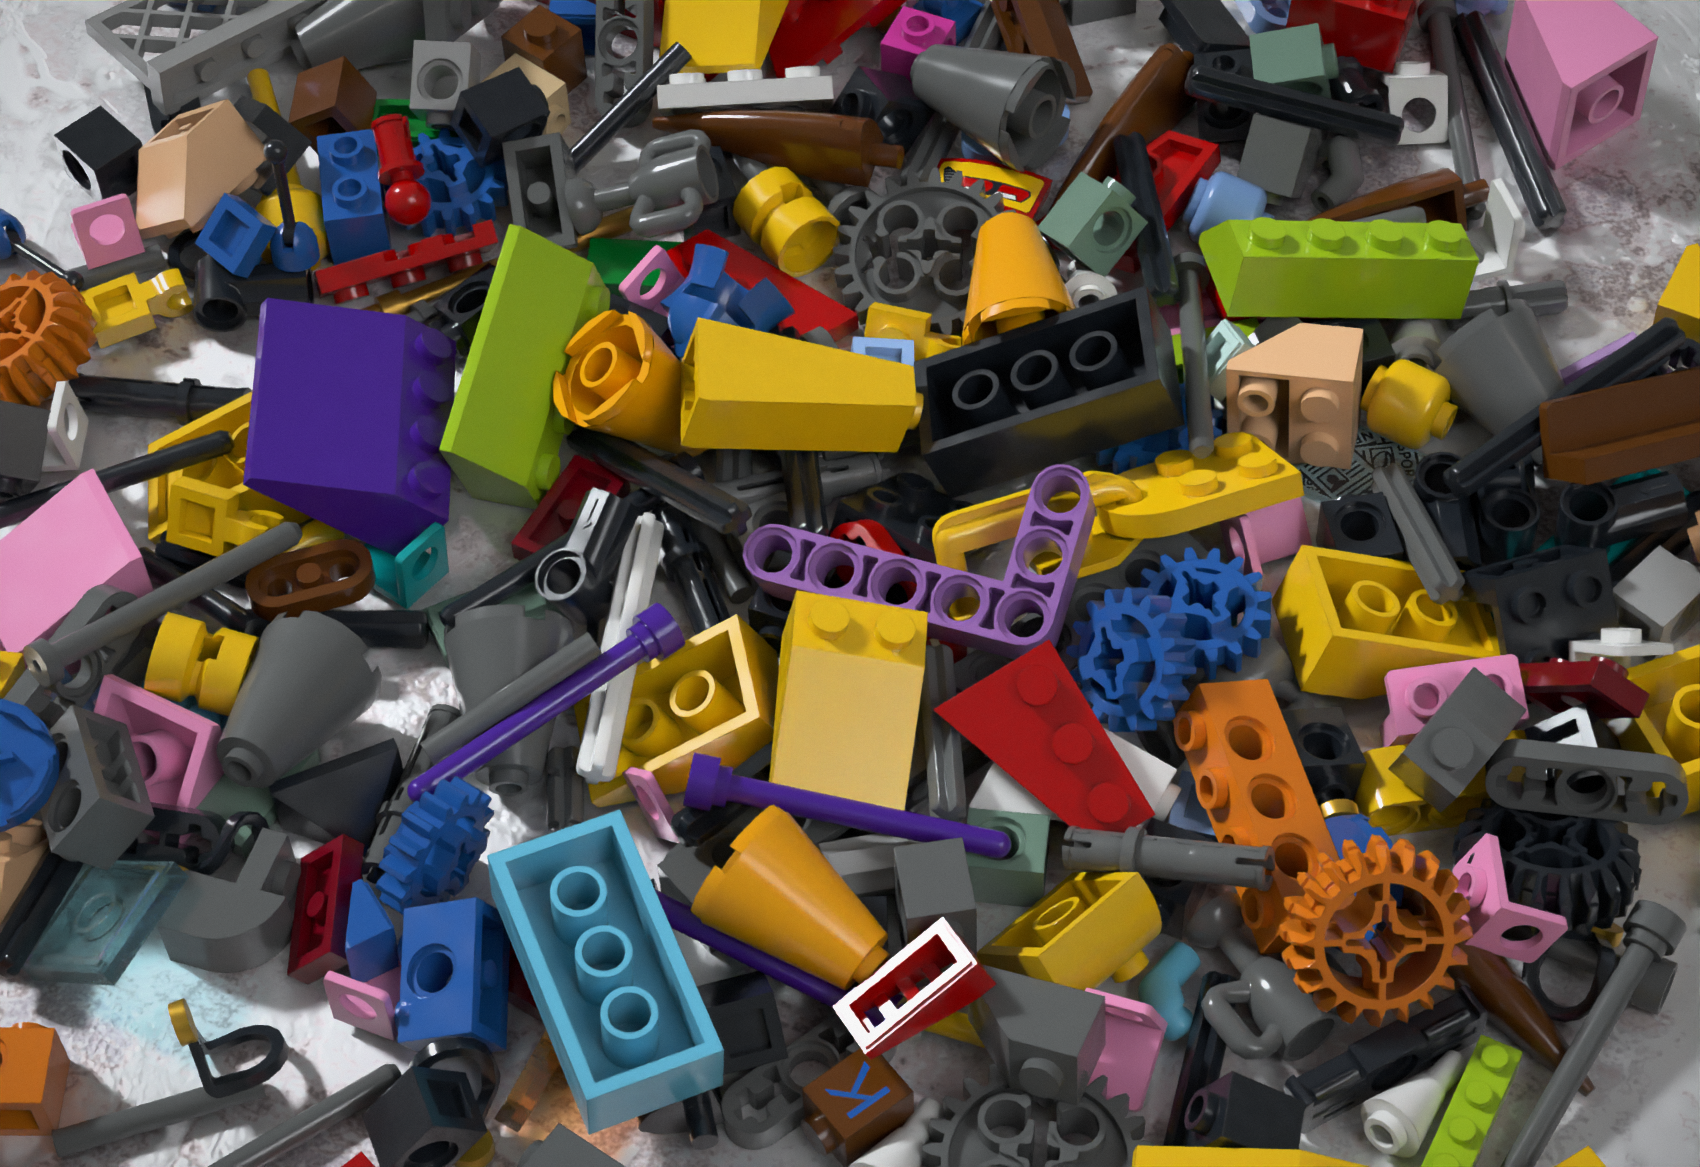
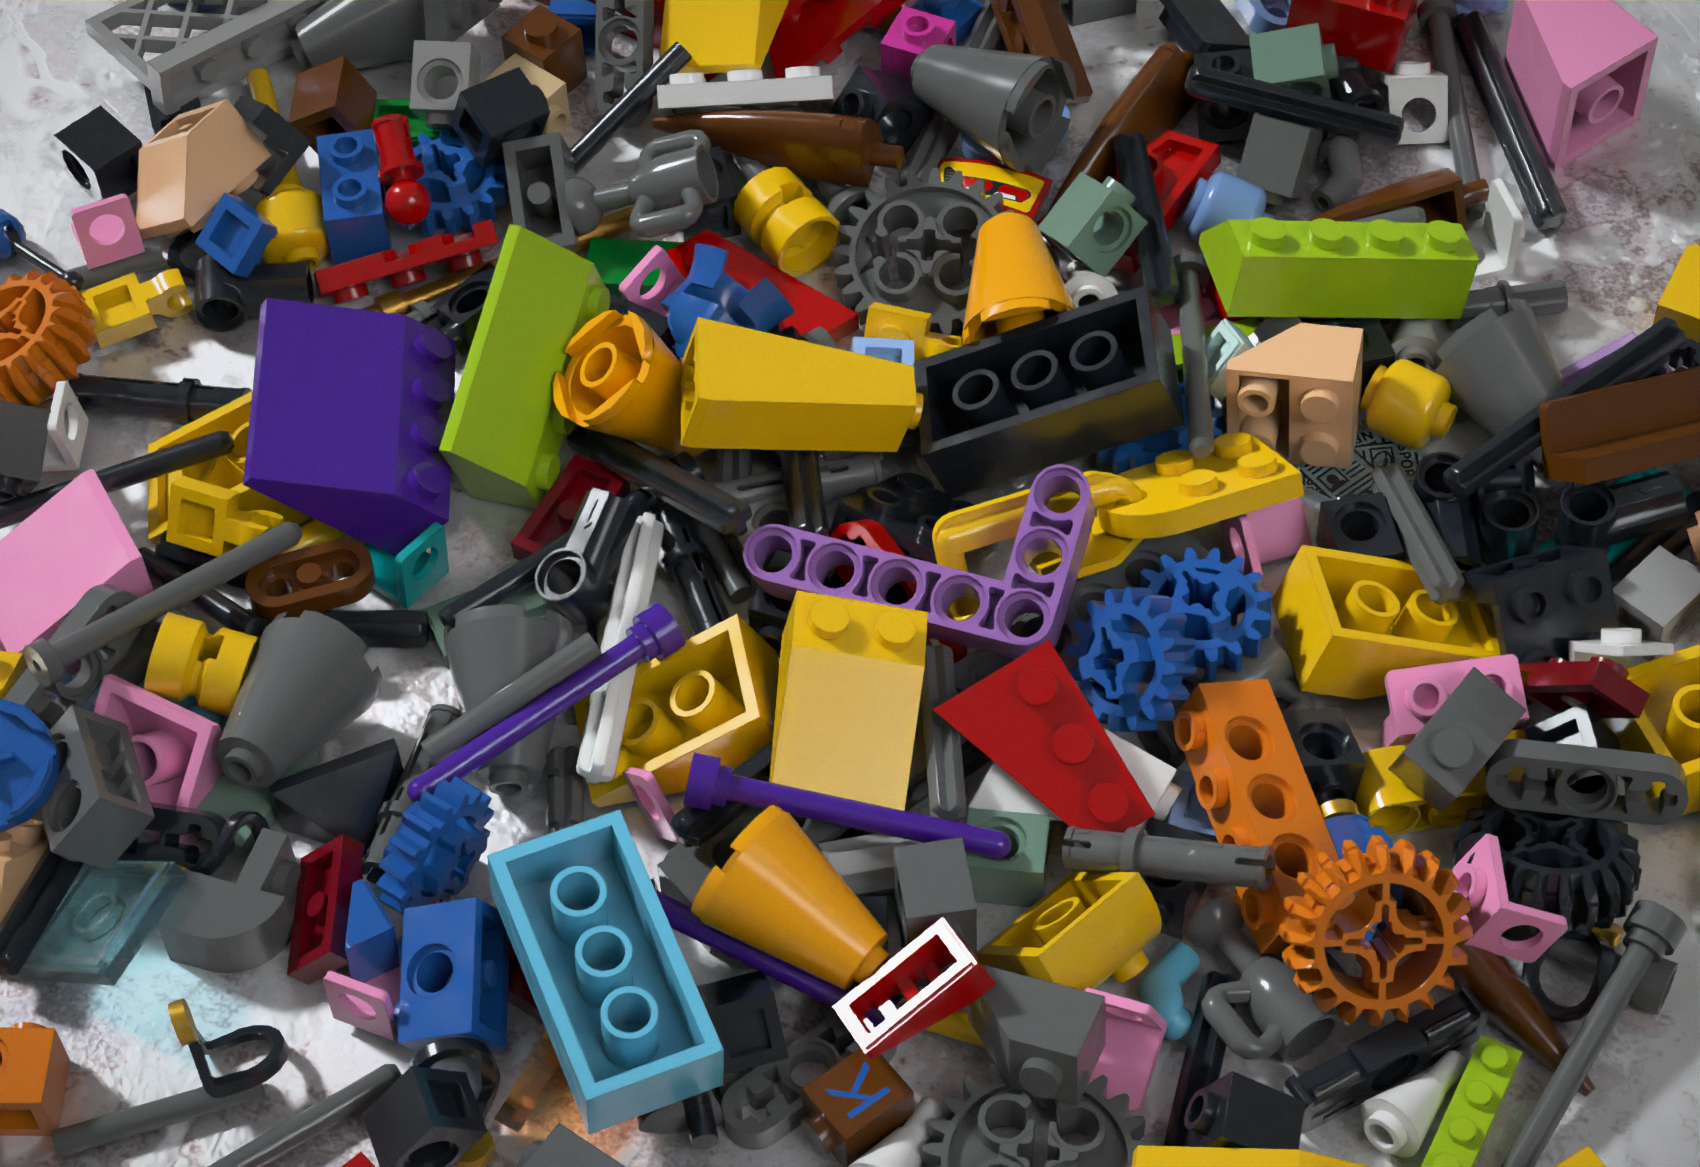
(289, 233): hinge -> none

